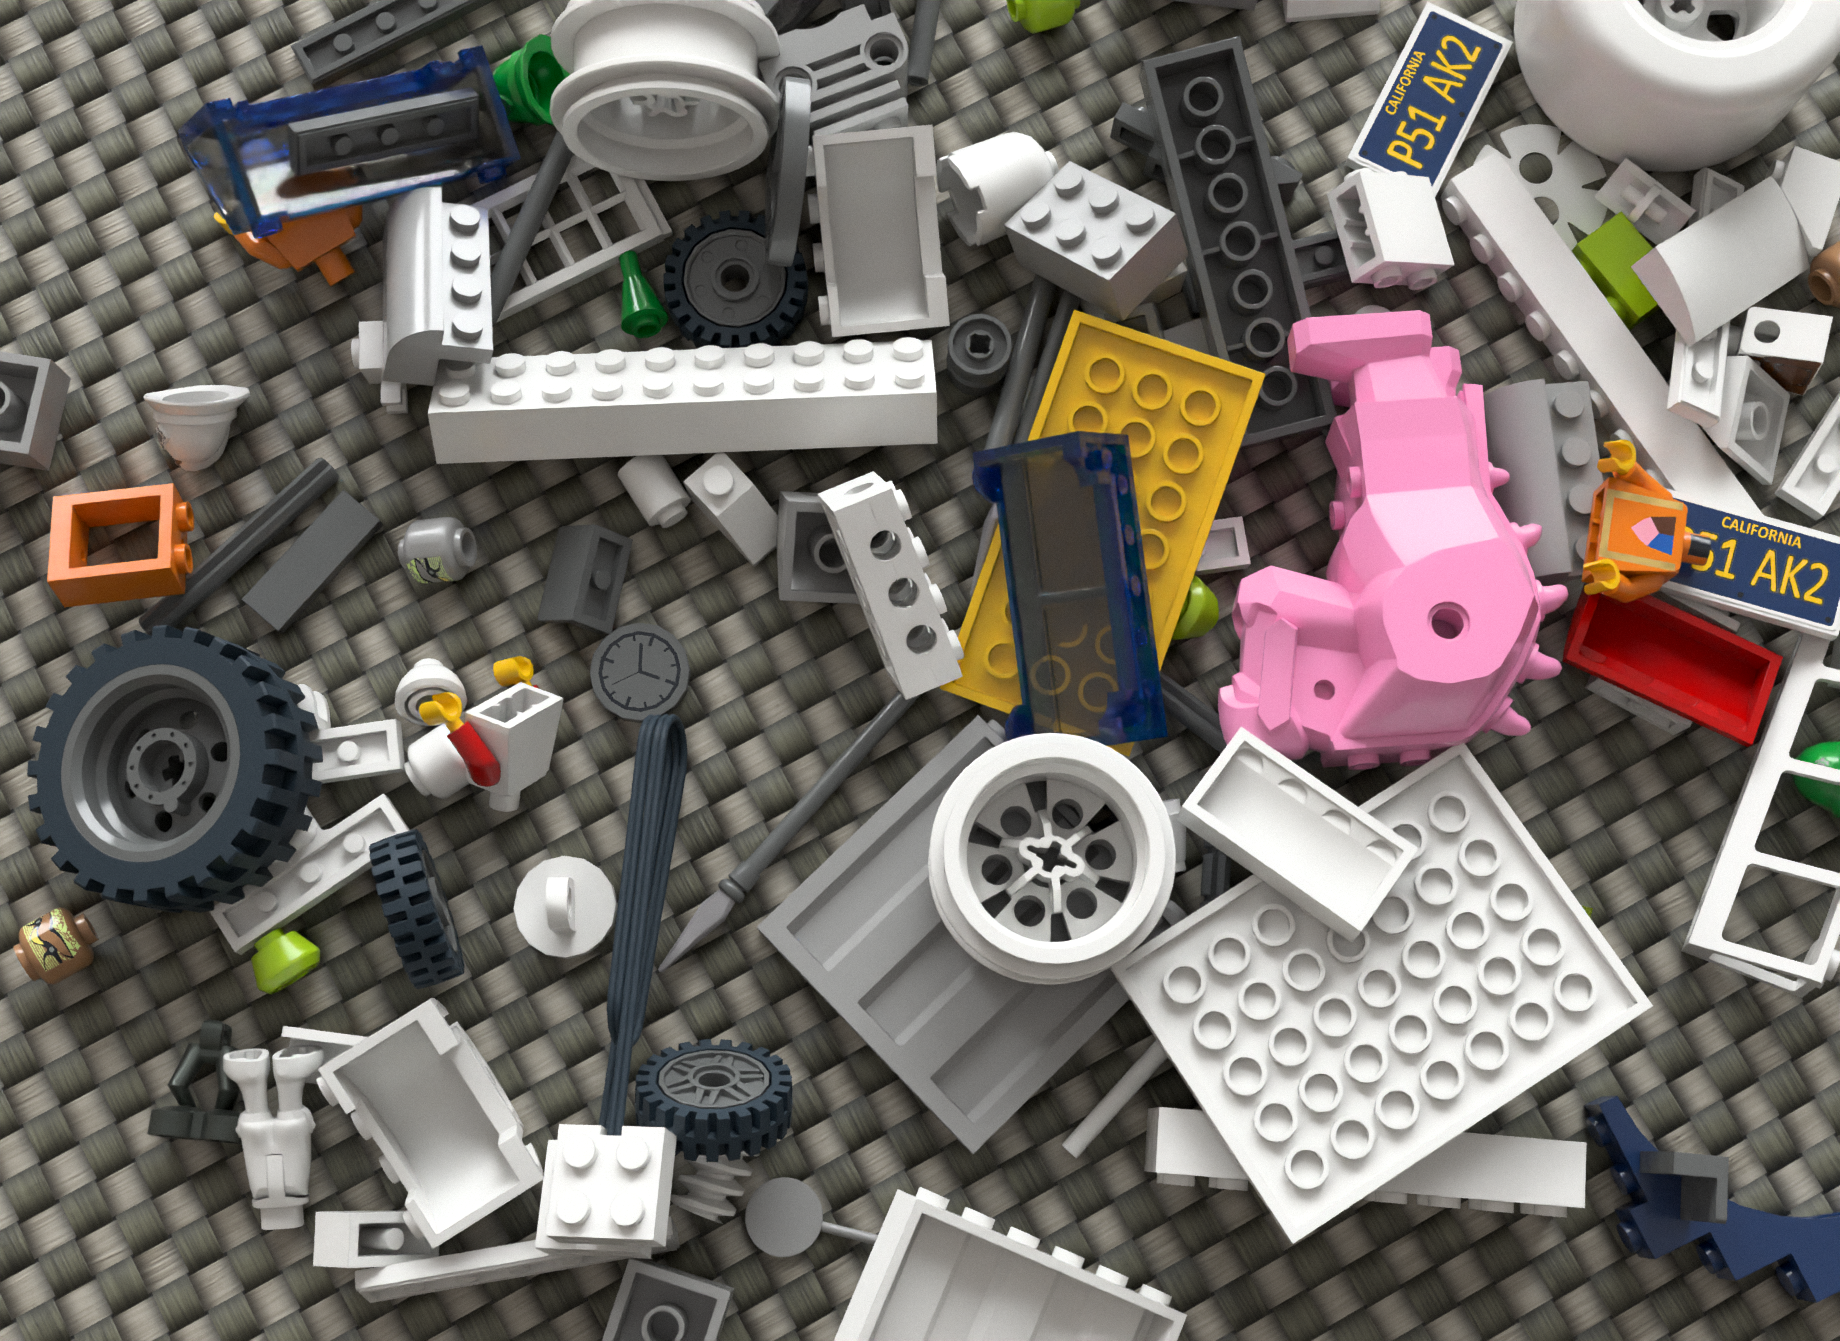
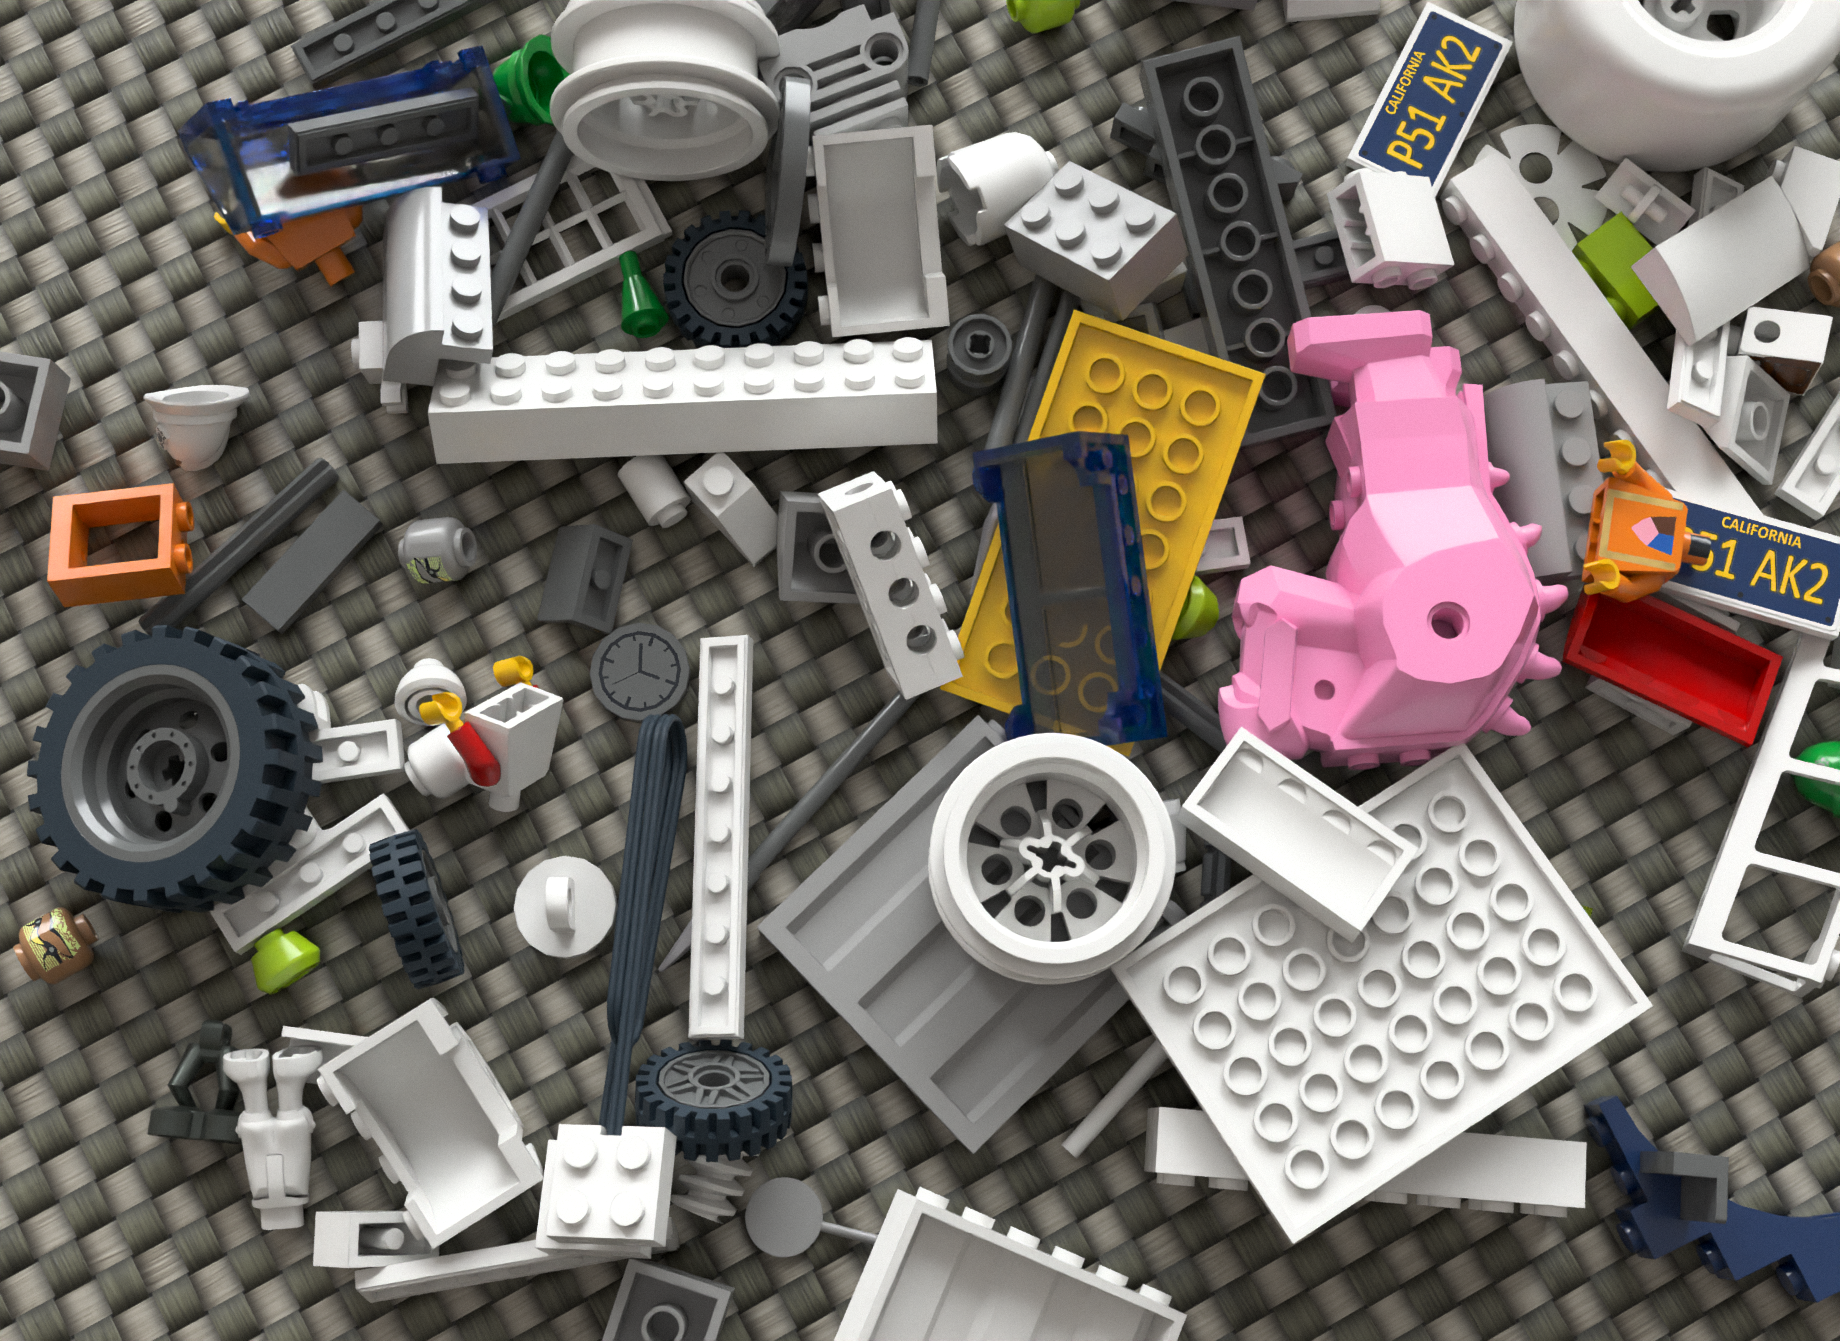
(721, 839): none -> white tile

